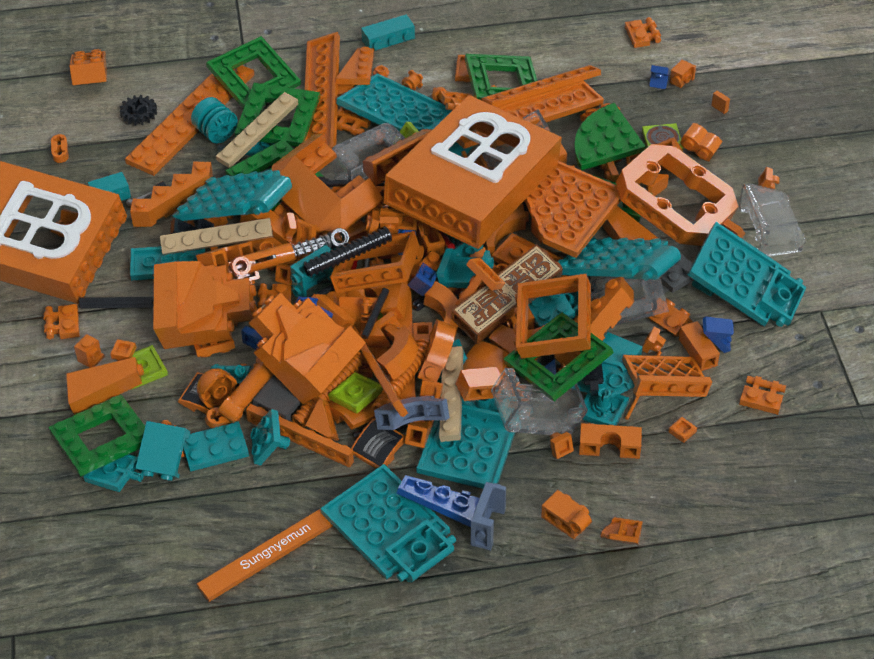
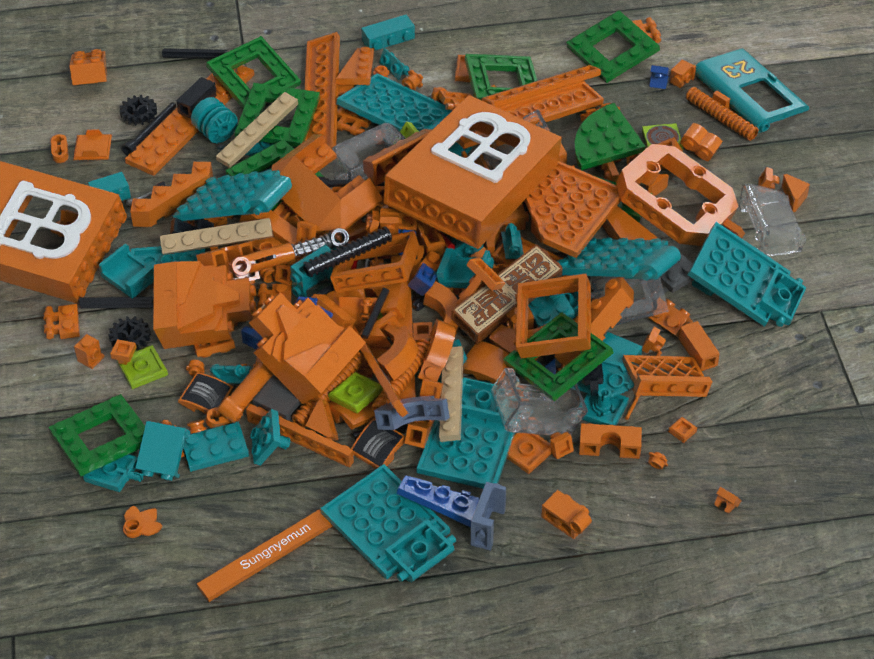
(93, 146): none -> orange piece
(101, 383): orange slope -> none
(127, 271): none -> teal panel
(130, 146): none -> black piece
(137, 329): none -> black gear
(143, 521): none -> orange plate
(192, 53): none -> black axle
(194, 367): none -> orange plate
(196, 426): none -> orange bush
(197, 92): none -> black brick
(215, 387): orange cylinder -> none
(268, 274): none -> orange bush
(290, 225): orange tile -> none
(393, 64): none -> teal hinge
(477, 383): orange brick -> none
(512, 242): none -> teal hinge
(528, 451): none -> orange tile
(623, 531): orange slope -> none
(642, 45): none -> green plate
(657, 460): none -> orange plate
(719, 332): blue slope -> none
(722, 113): none -> orange piece
(730, 499): none -> orange tile
(739, 69): none -> teal piece
(761, 399): orange plate -> none
(796, 190): none -> orange slope

